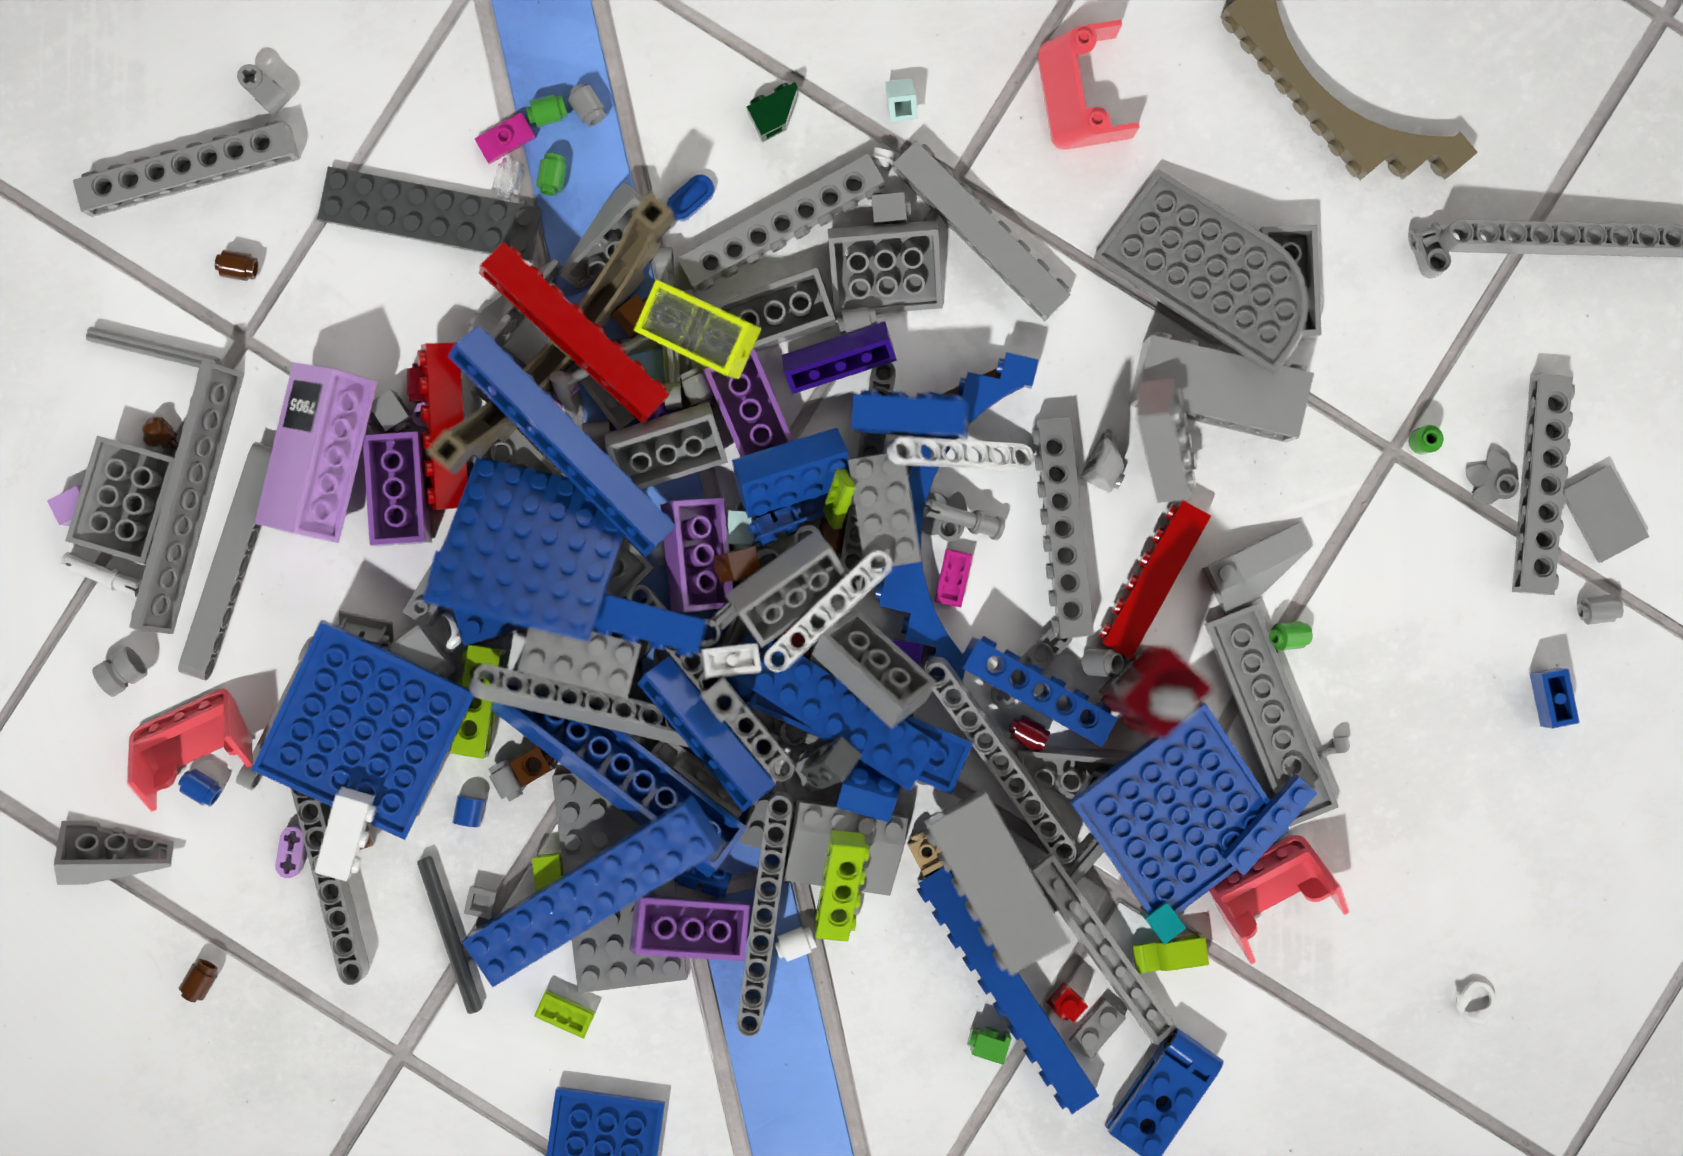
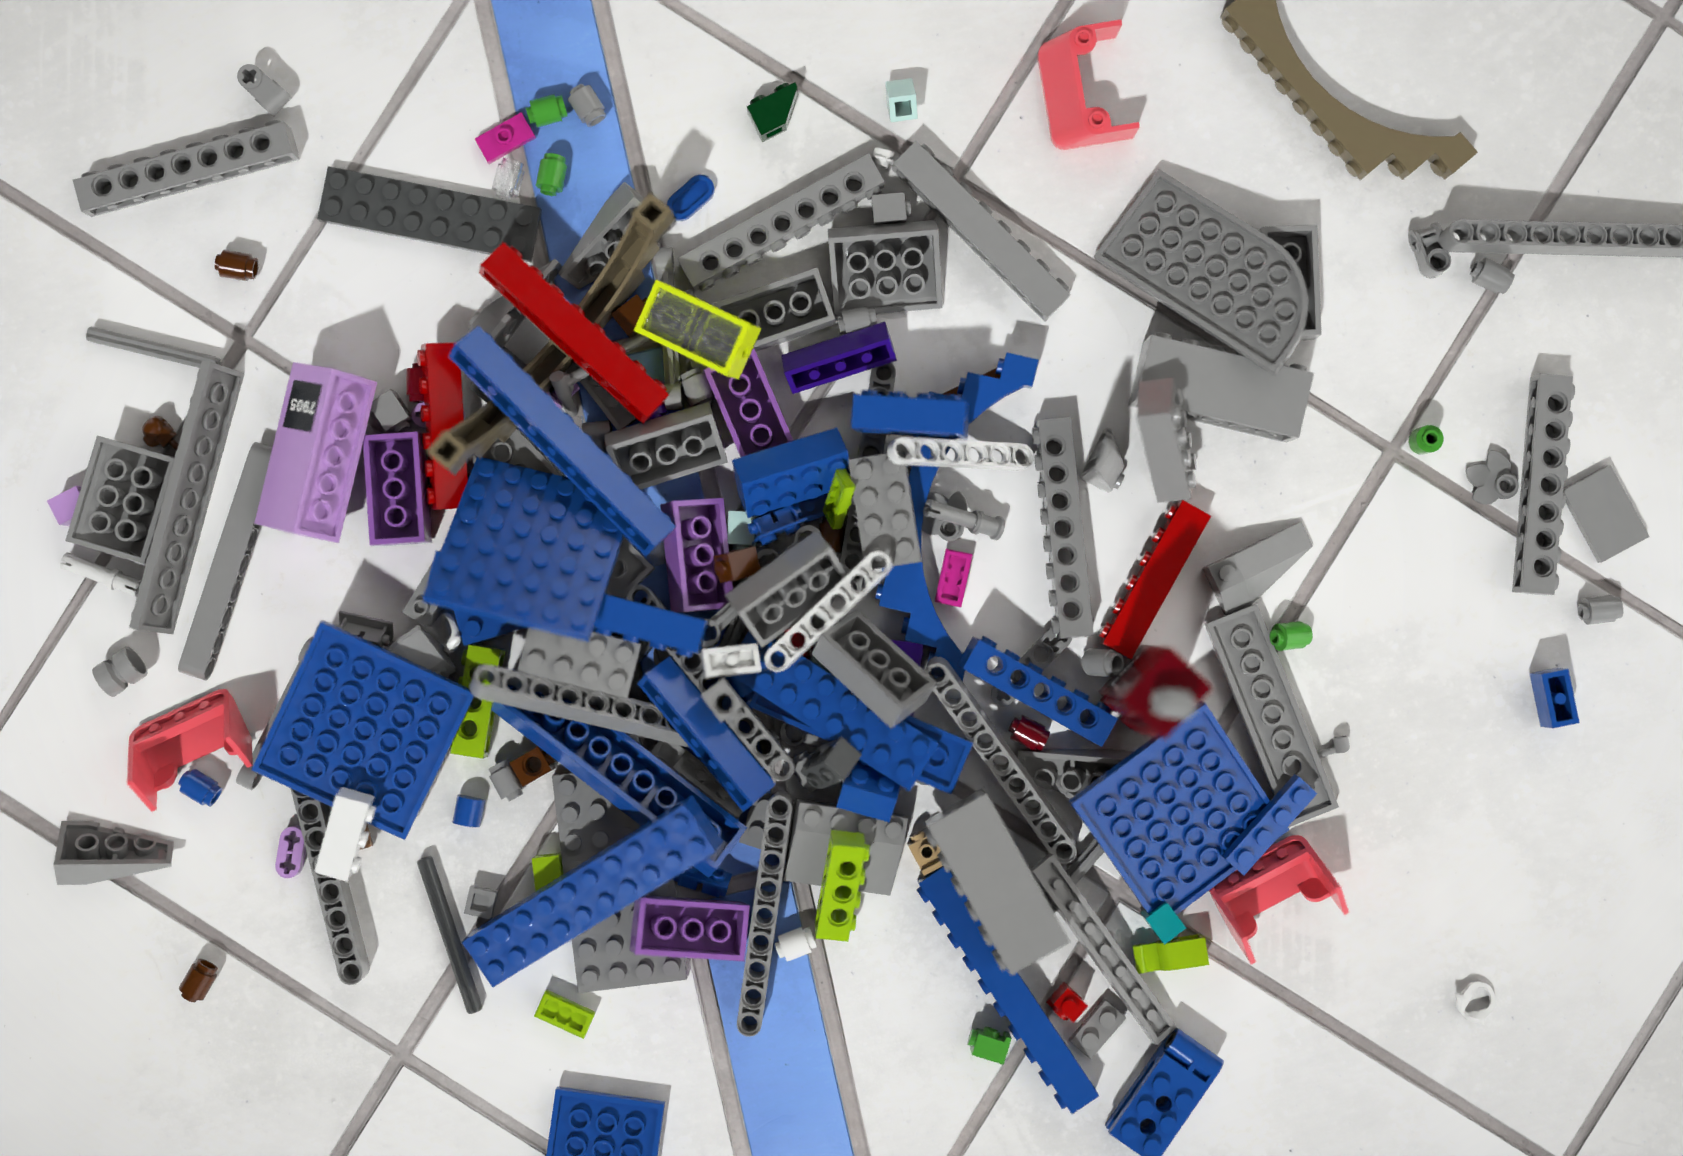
(1492, 276): none -> light grey brick

